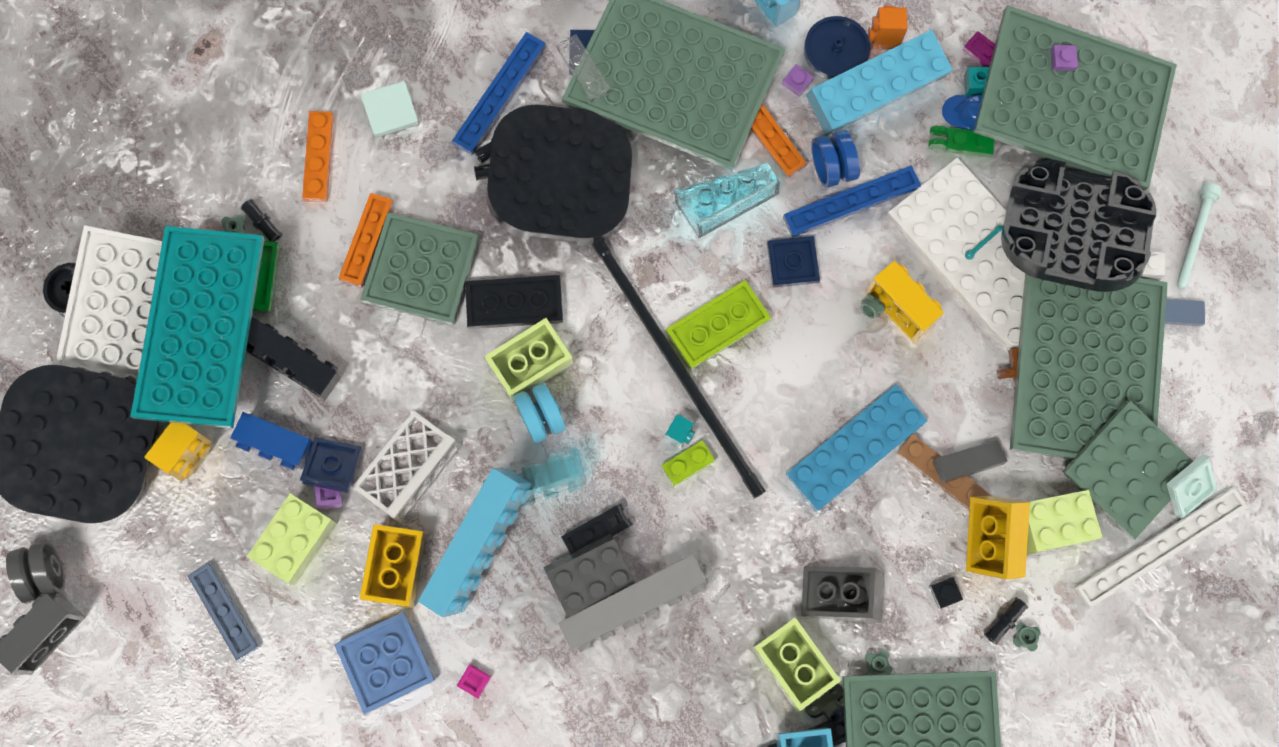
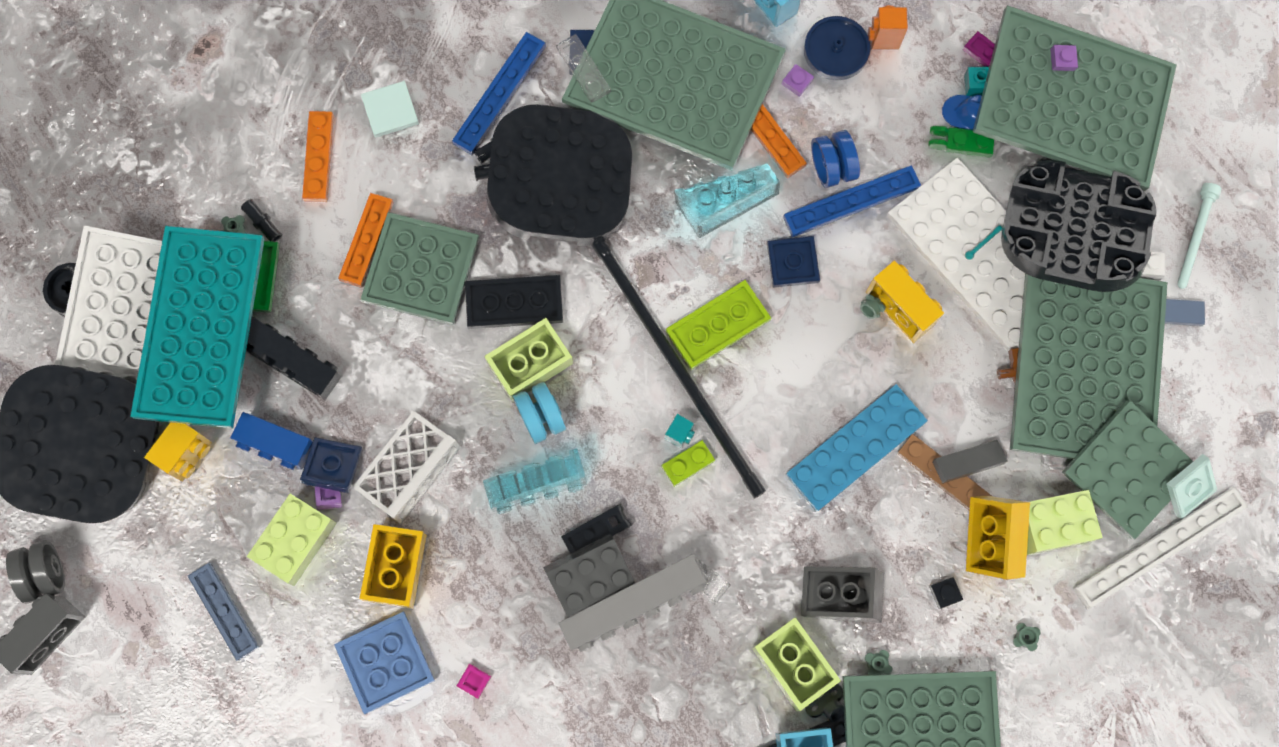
(475, 542): medium azure brick -> none
(878, 82): medium azure brick -> none
(1006, 620): black pin -> none

